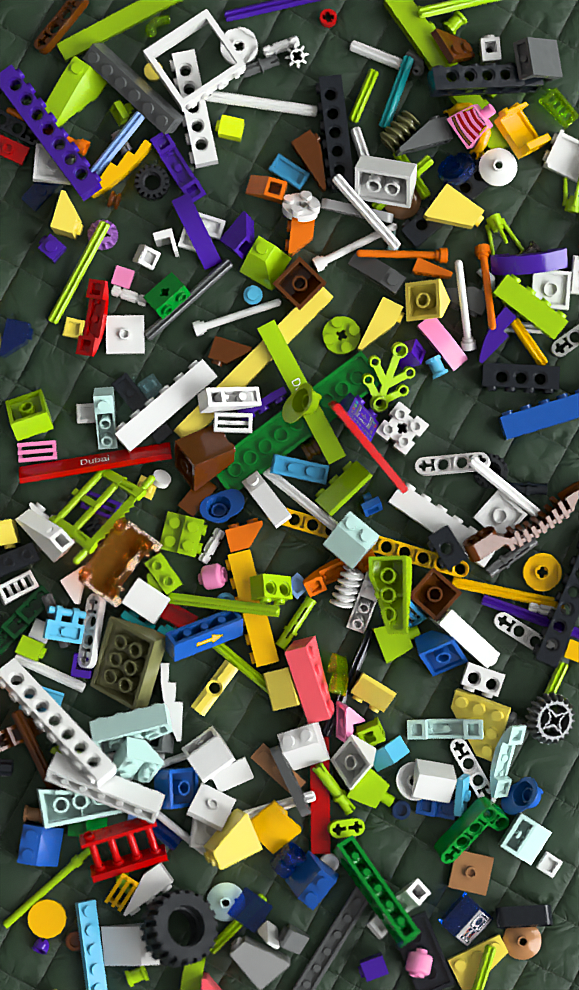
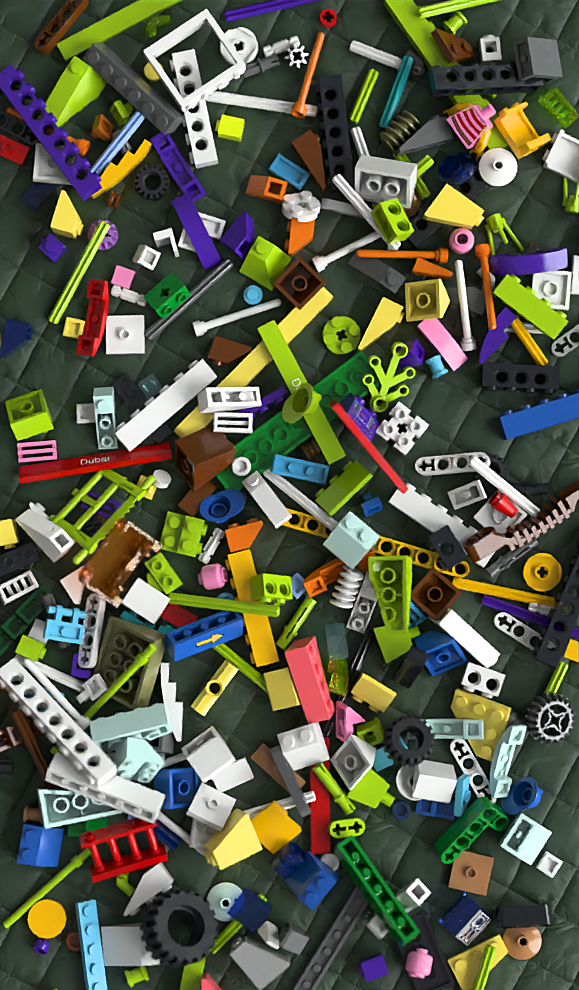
(80, 720): none -> white piece
(93, 689): none -> white plate
(102, 128): none -> dark orange tile
(115, 902): yellow tile -> none
(140, 660): none -> lime bar
(241, 466): none -> white tile
(299, 108): none -> orange piece
(336, 641): none -> clear light blue slope
(392, 221): none -> lime brick
(410, 667): none -> black beam
(419, 730): none -> black tyre
(461, 234): none -> bright pink head
(467, 494): none -> white slope
(503, 505): none -> red cone

